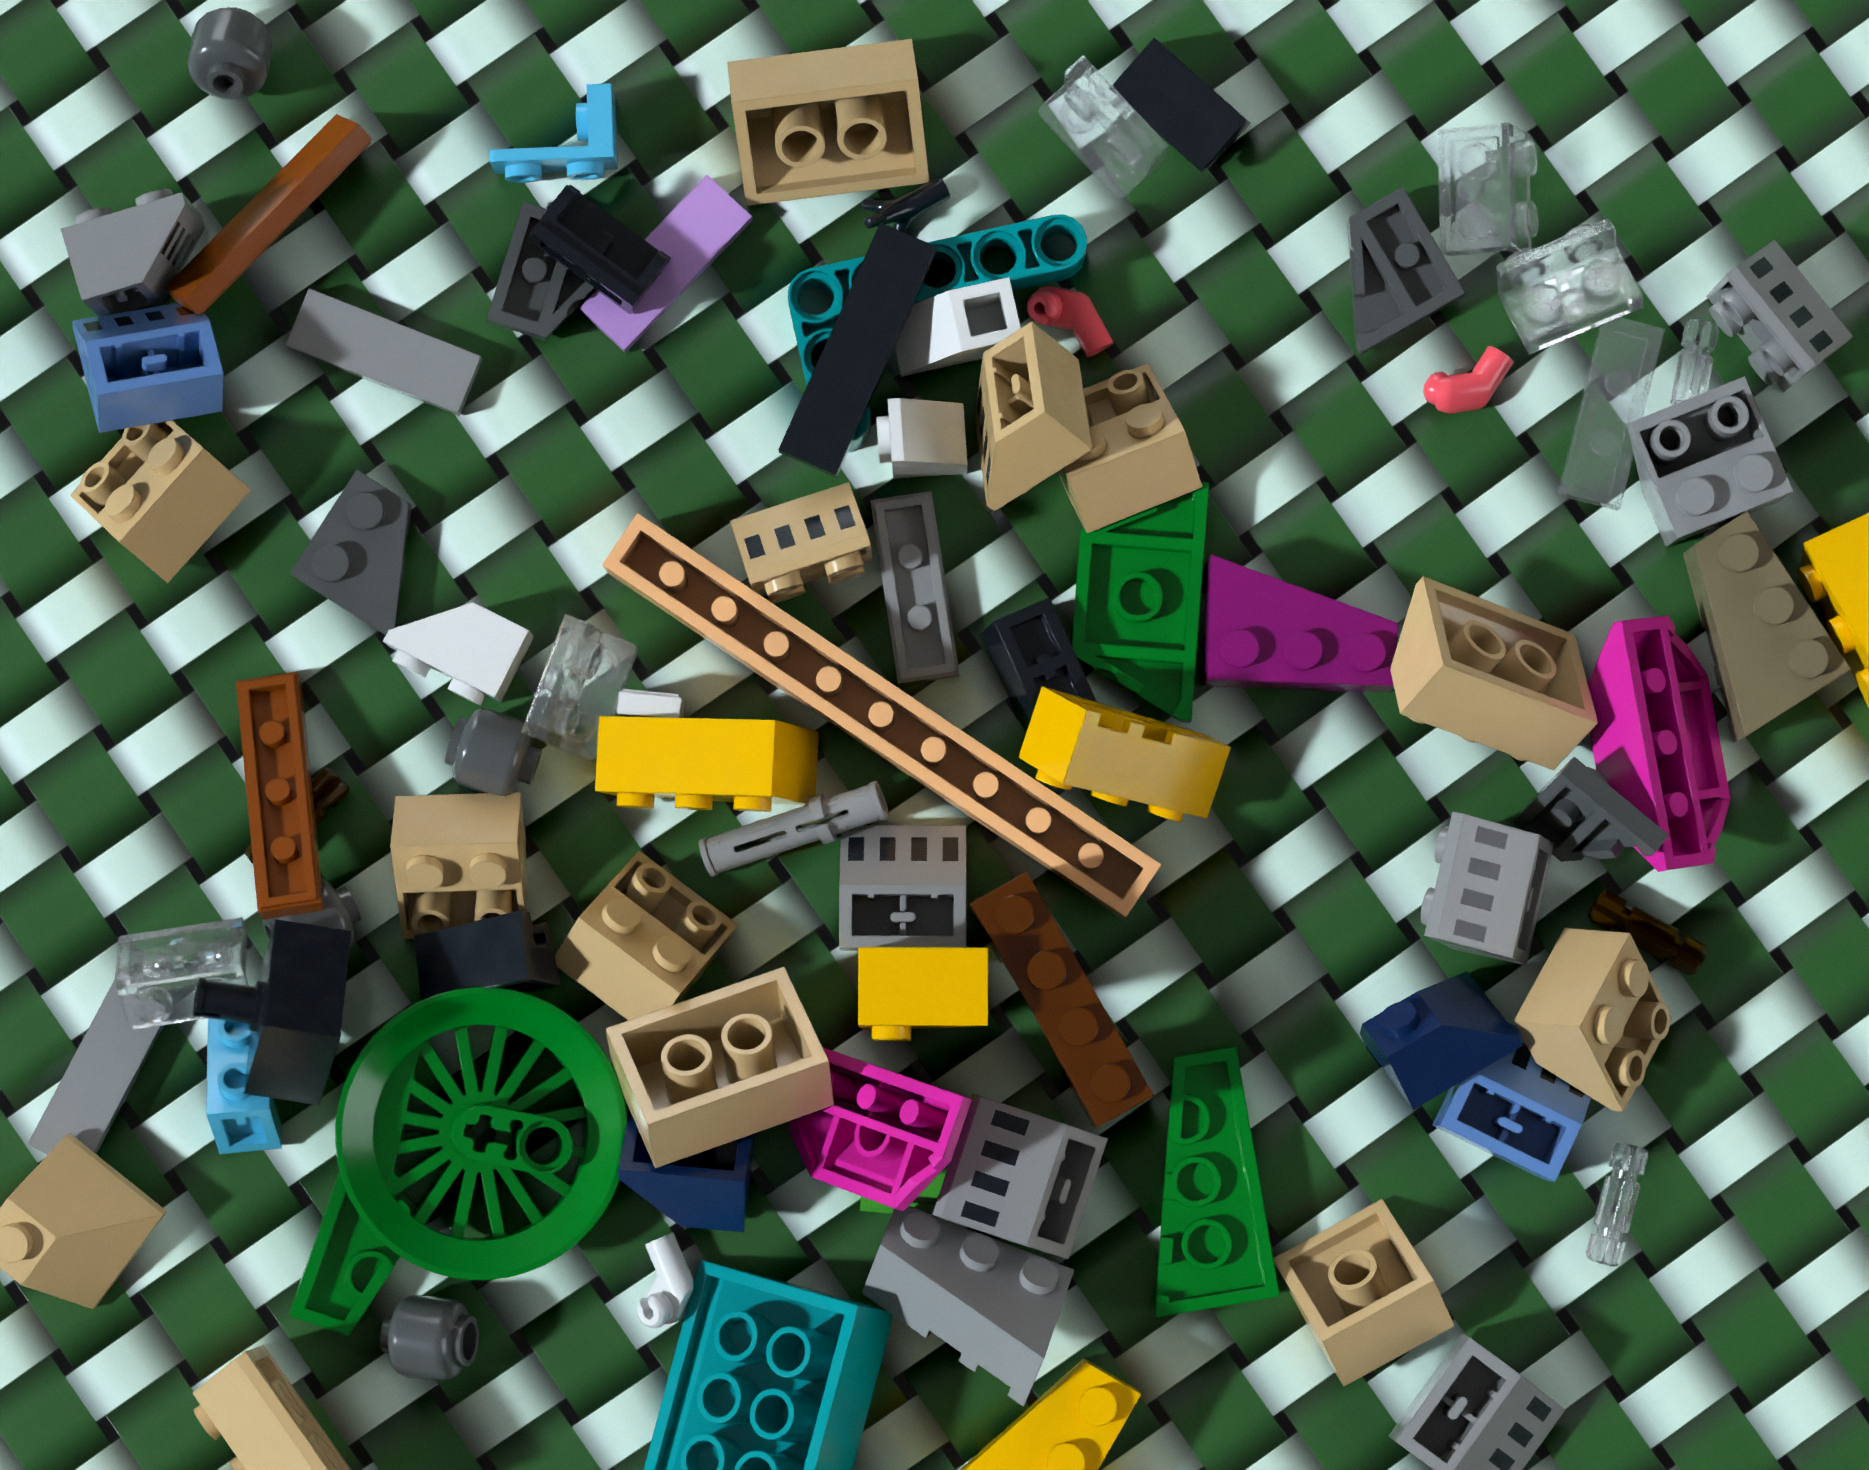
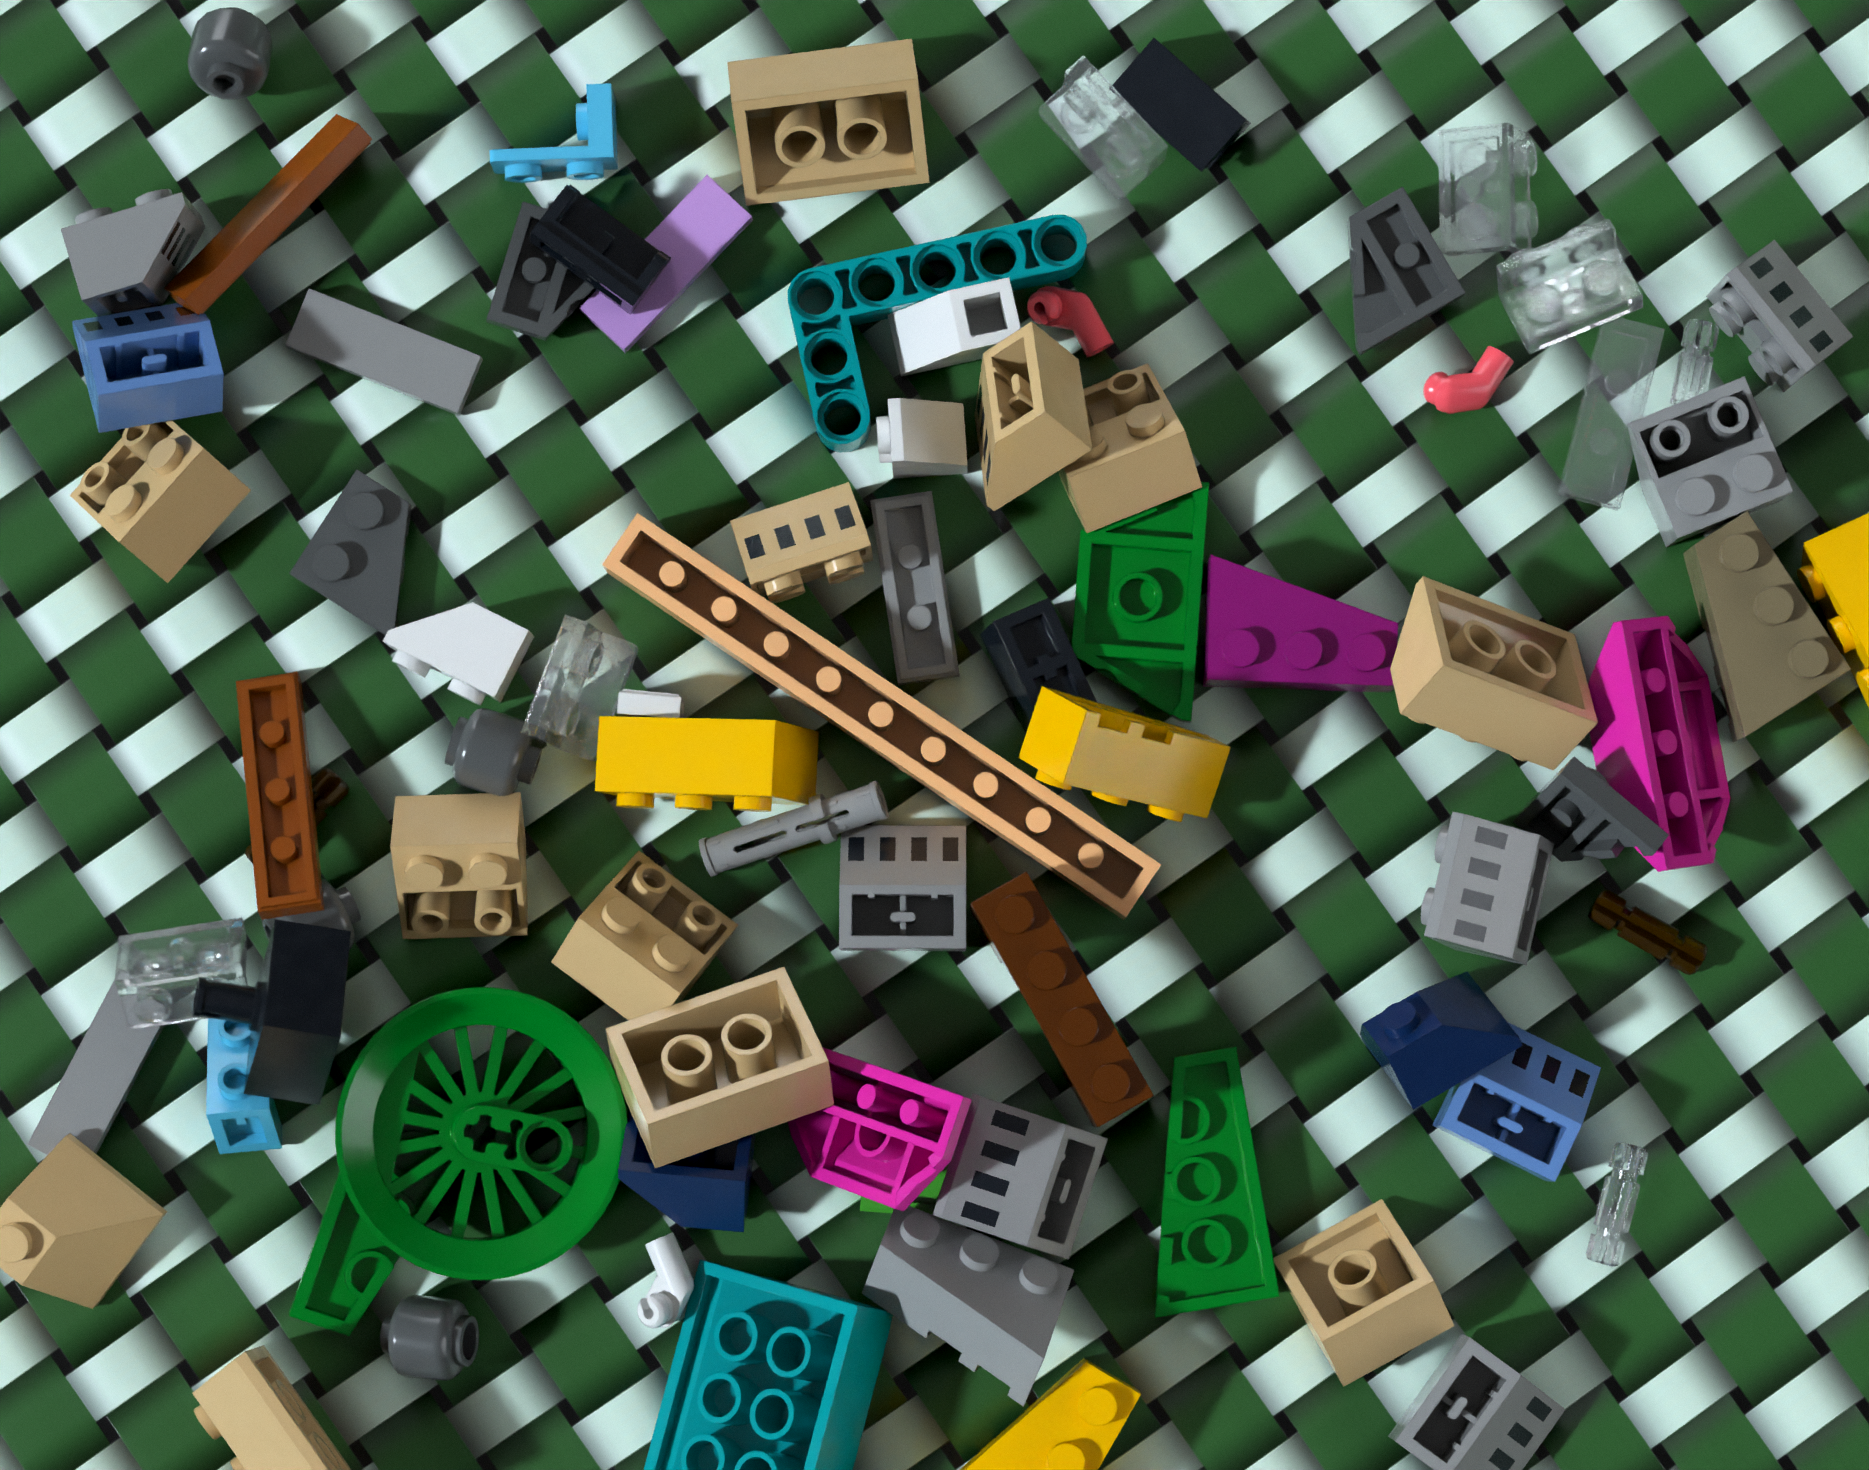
(487, 955): black hinge -> none
(858, 350): black tile -> none
(906, 207): black bar -> none
(921, 989): yellow wedge -> none
(1595, 1015): tan slope -> none

